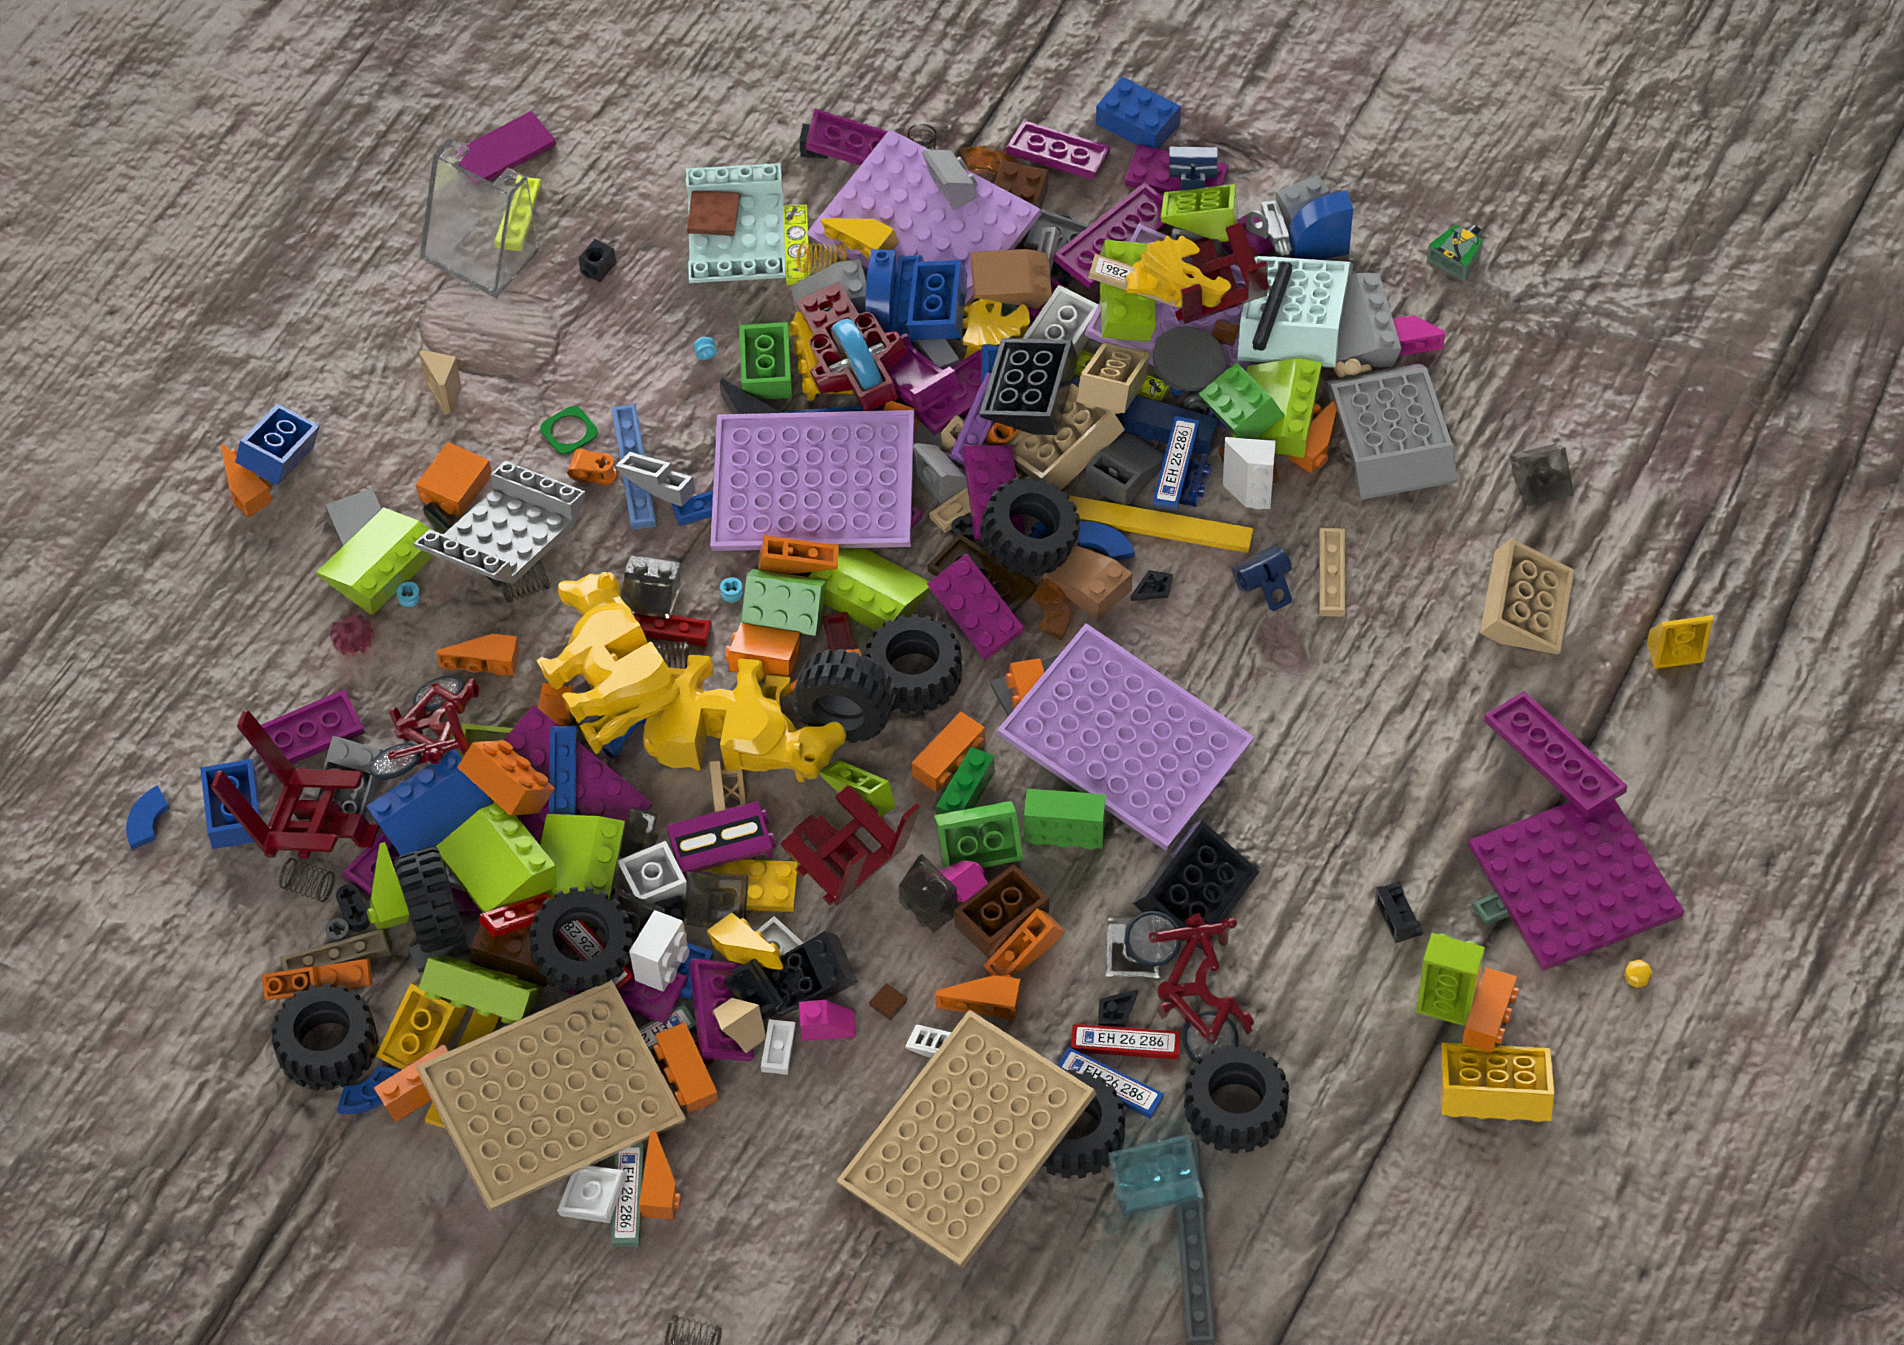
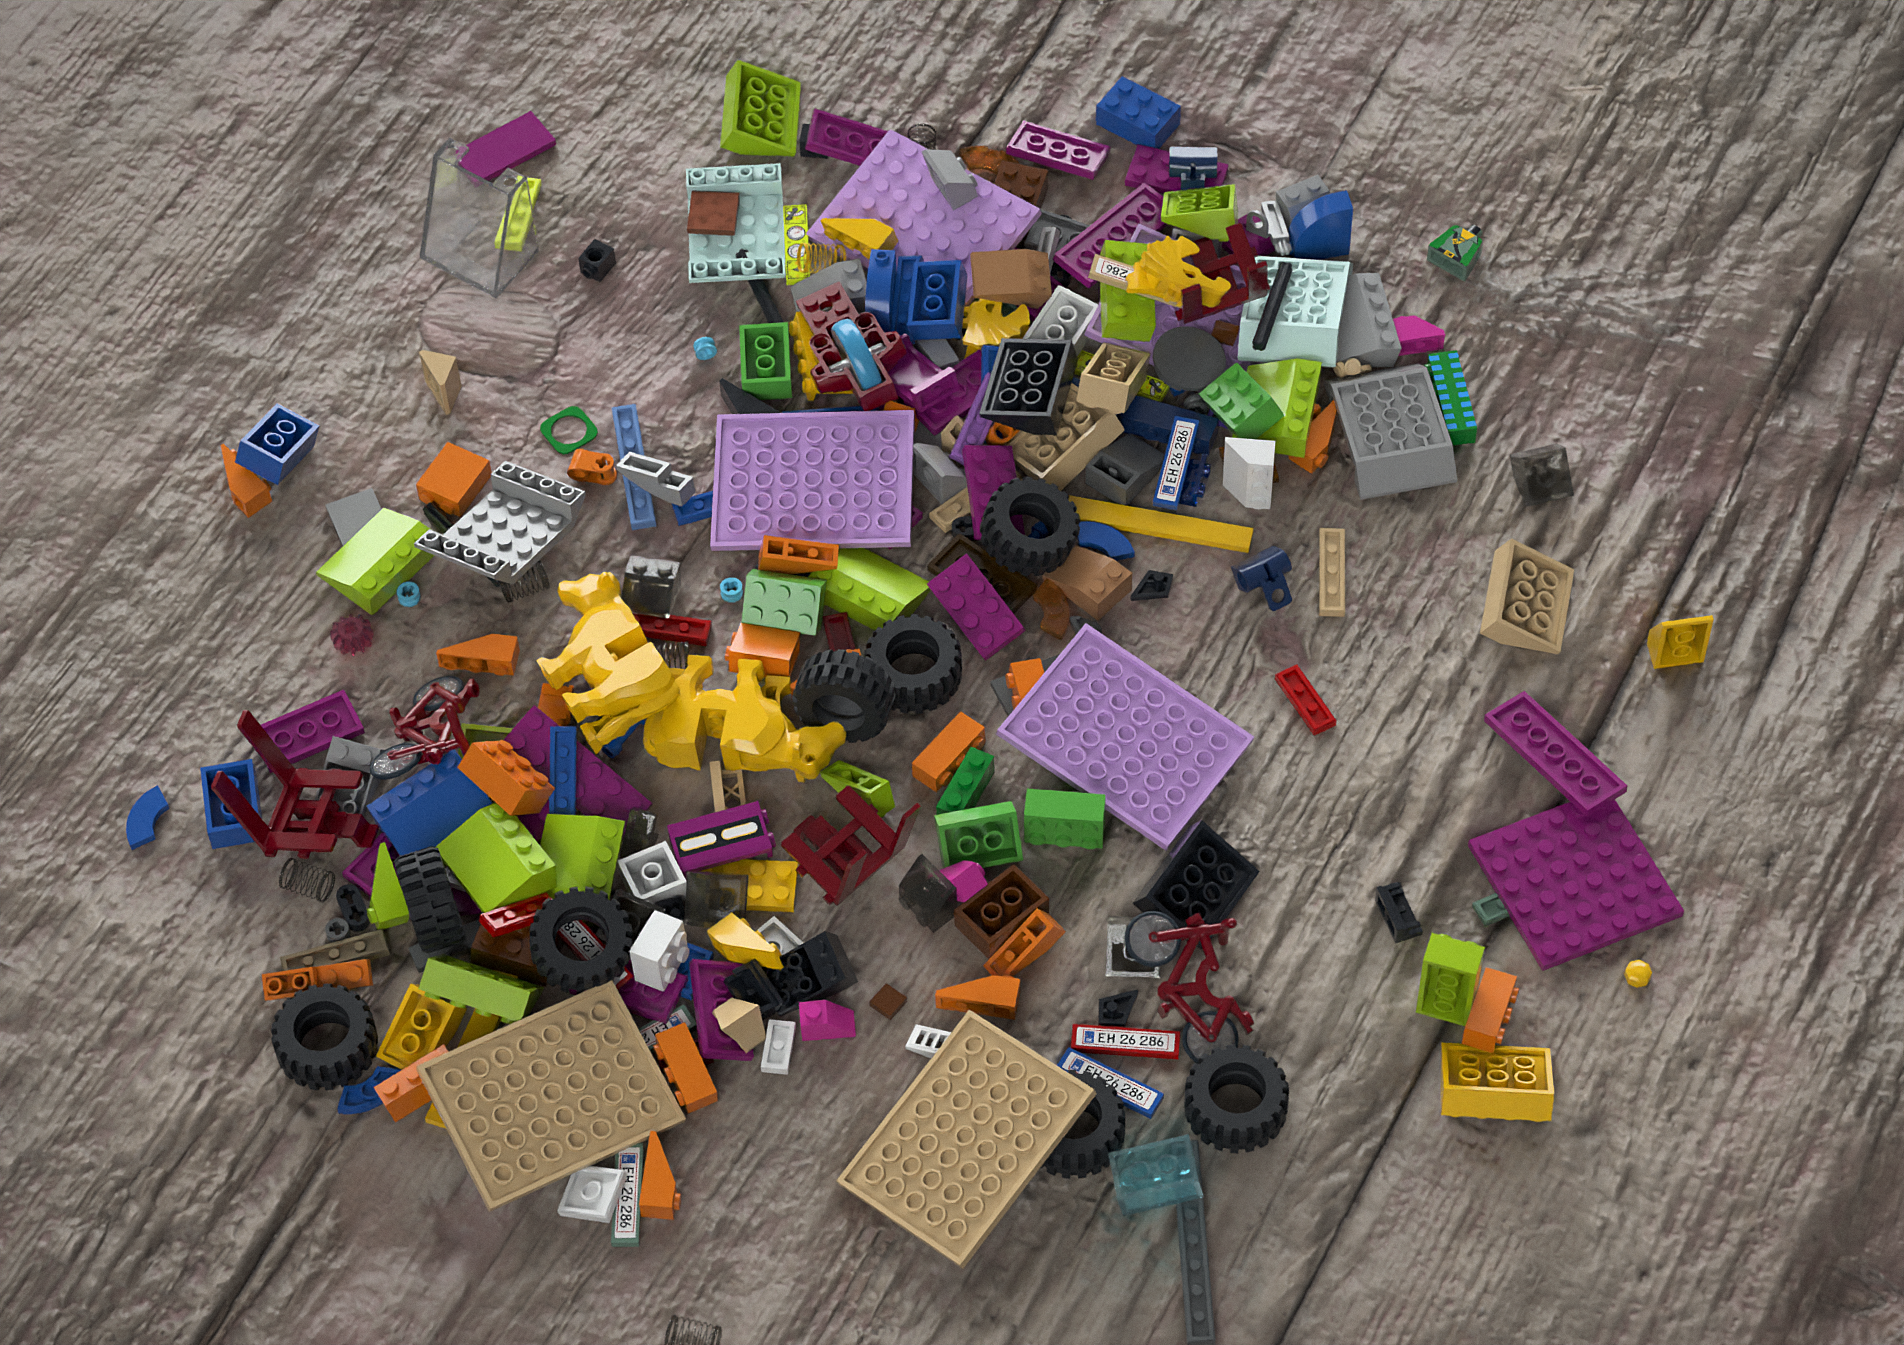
(760, 112): none -> lime slope
(763, 295): none -> black axle
(1078, 622): none -> dark grey tile
(1305, 700): none -> red tile
(1452, 396): none -> green brick

